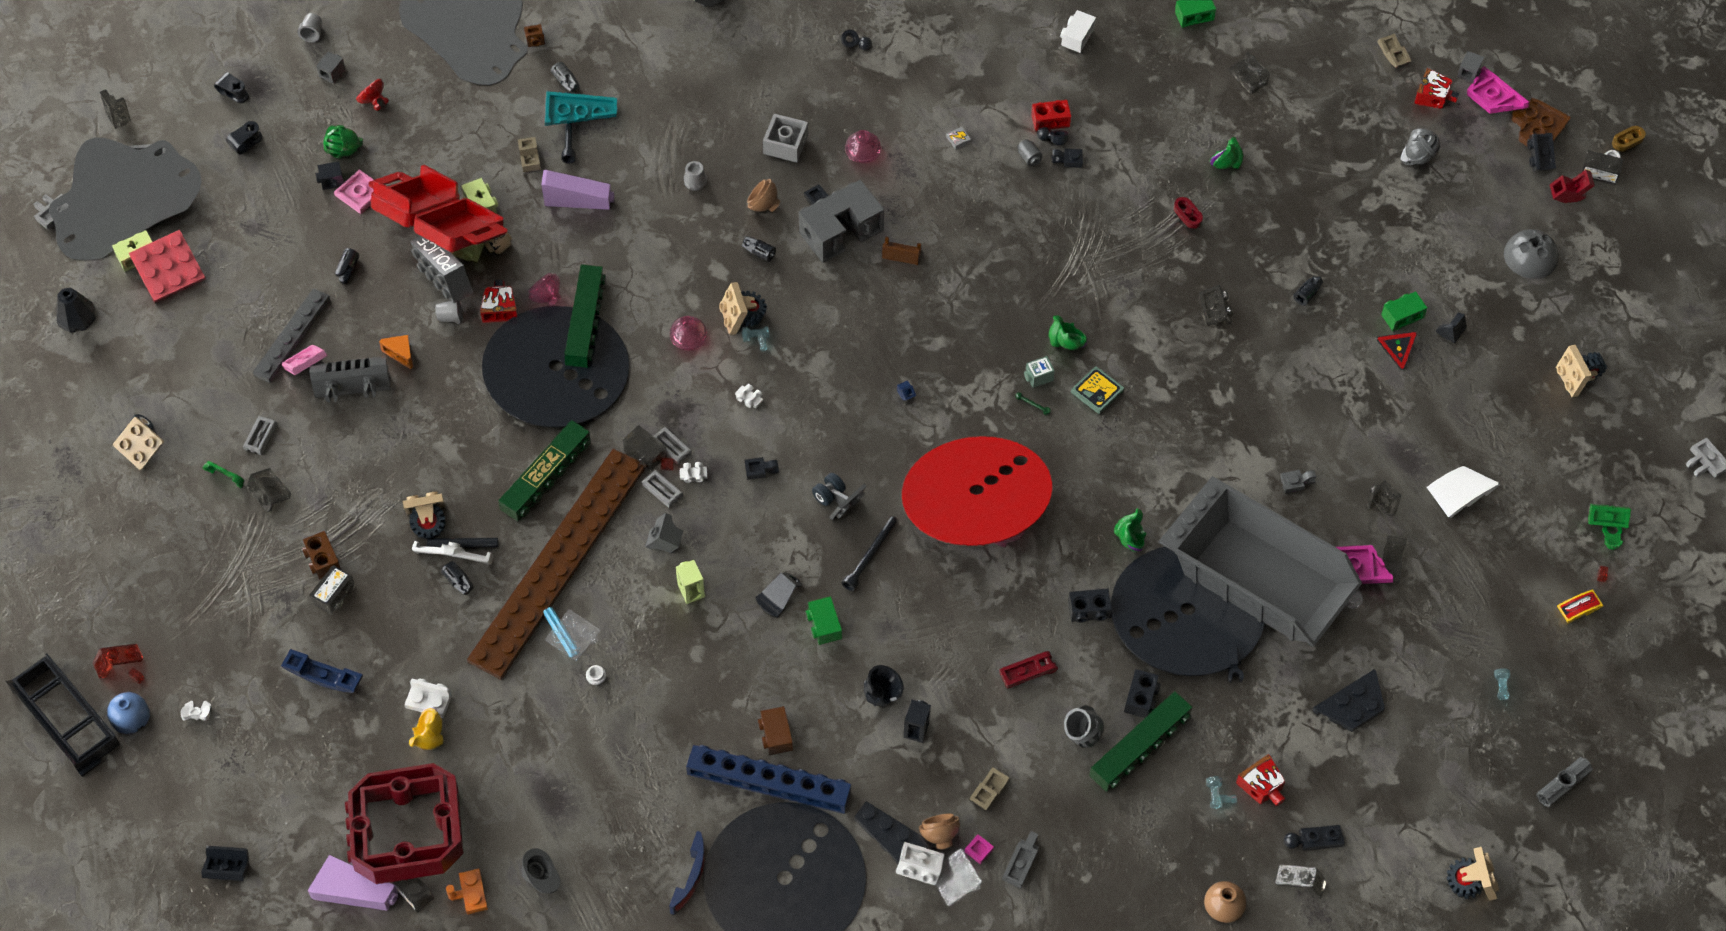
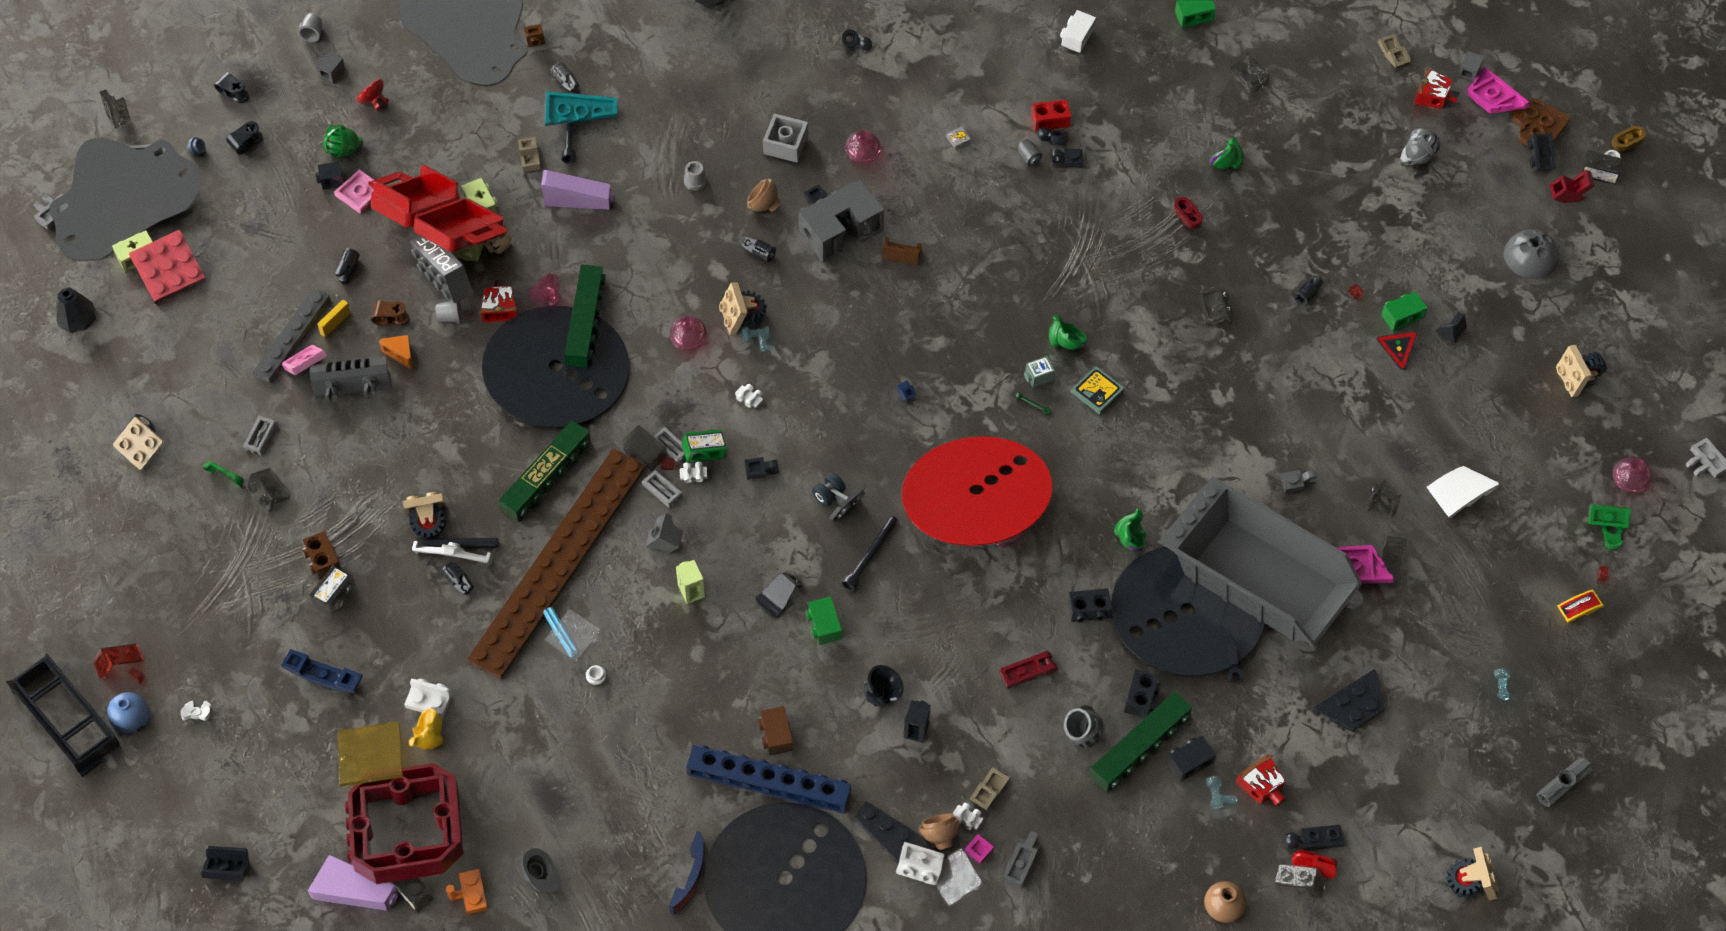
(196, 146): none -> sand blue plate
(334, 318): none -> yellow tile
(369, 753): none -> clear yellow piece
(387, 312): none -> reddish brown piece
(704, 446): none -> brick
(969, 819): none -> white piece
(1191, 758): none -> black brick
(1325, 865): none -> red arm
(1355, 291): none -> clear red piece
(1629, 478): none -> clear pink piece

